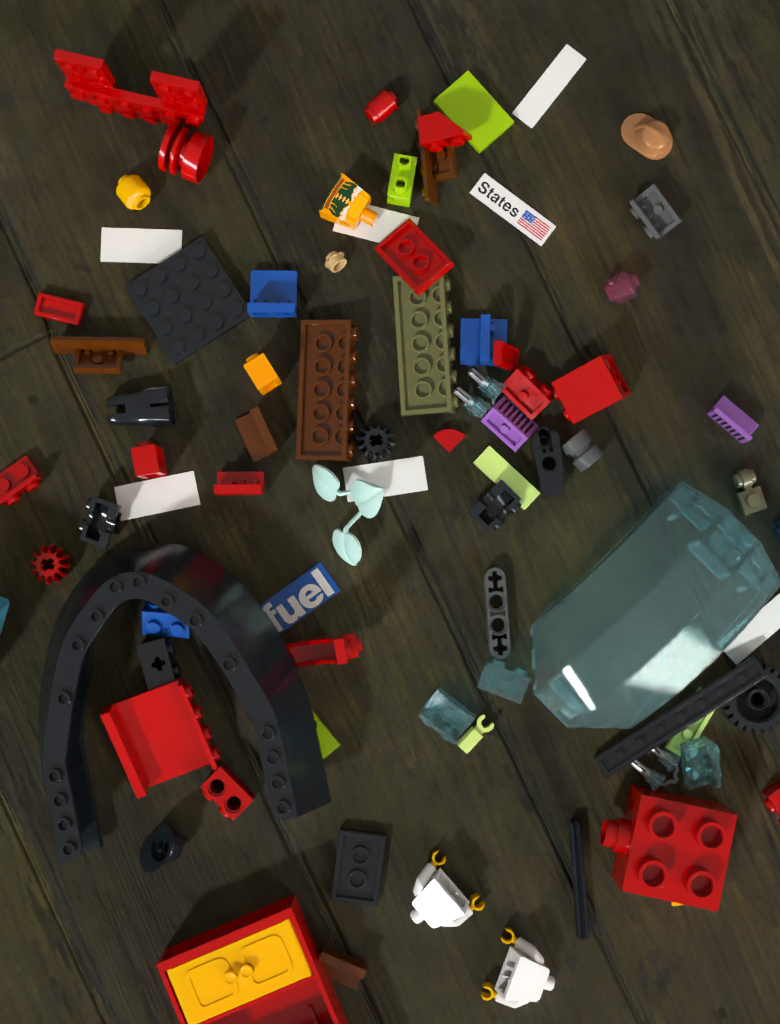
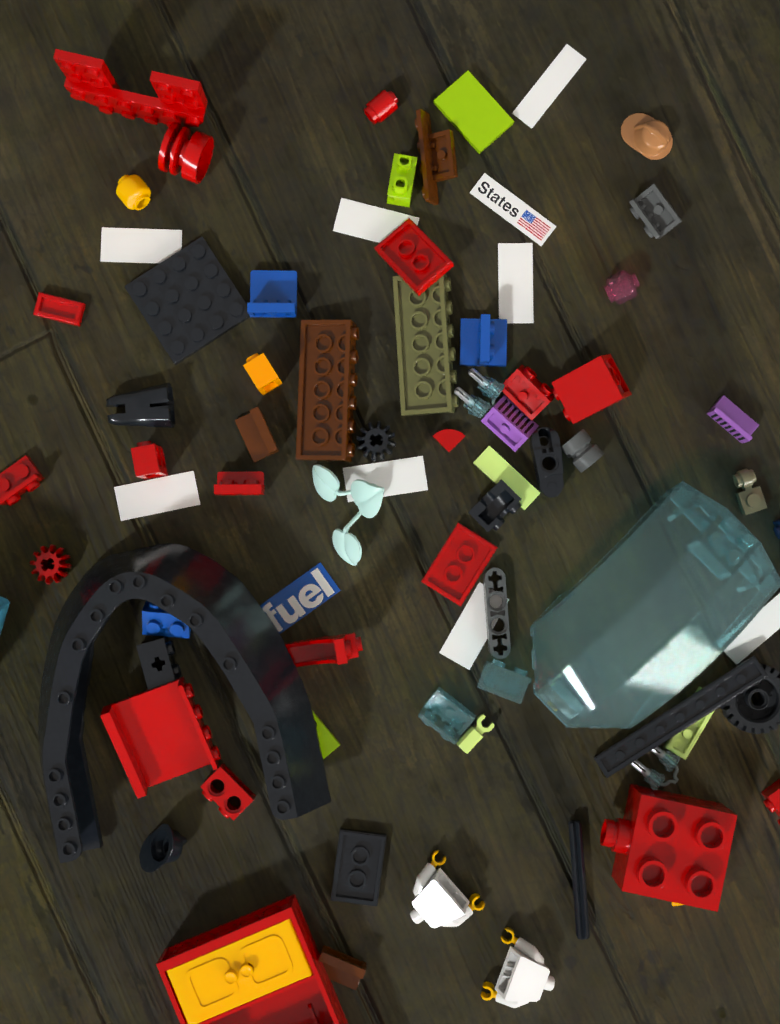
(98, 354): reddish brown bracket -> none
(101, 522): black cylinder -> none
(335, 261): tan plate -> none
(347, 204): torso -> none
(440, 131): red slope -> none
(459, 564): none -> red tile
(470, 629): none -> white sticker
(505, 356): red tile -> none
(515, 282): none -> white sticker
(700, 763): clear light blue bracket -> none

